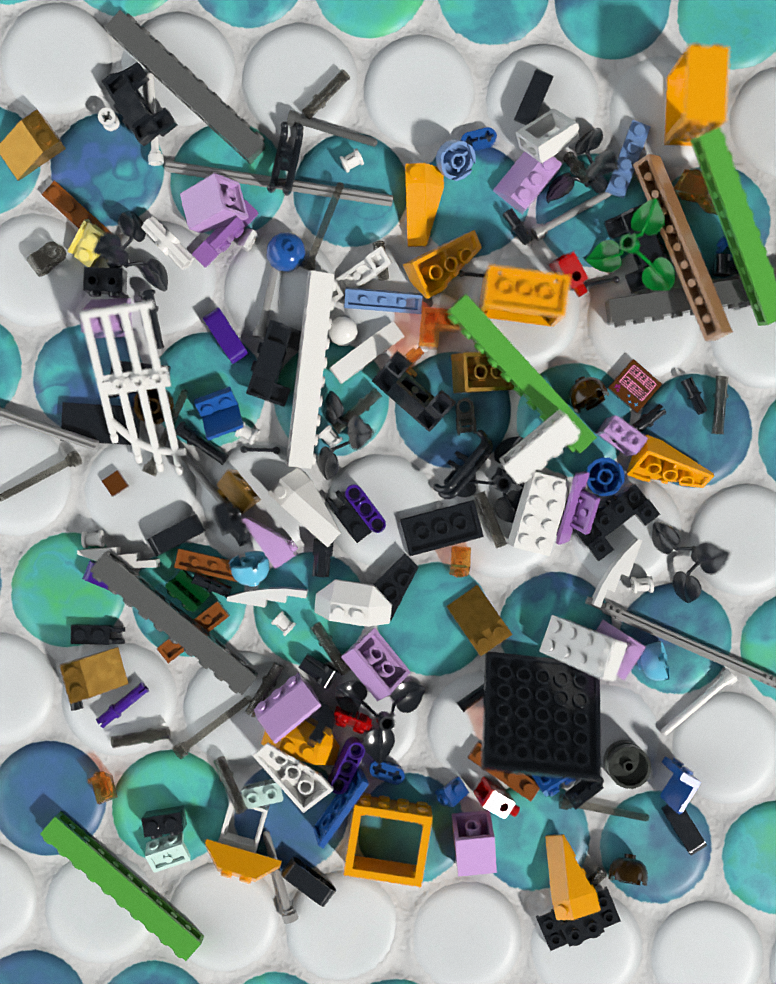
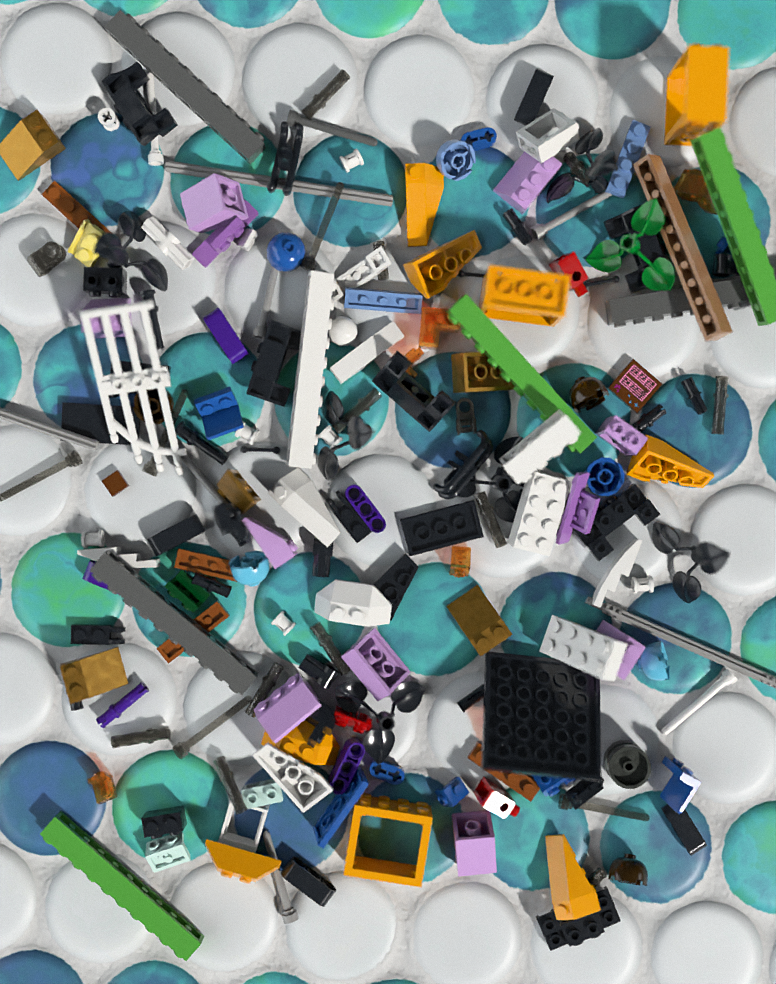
(260, 596): white slope -> none

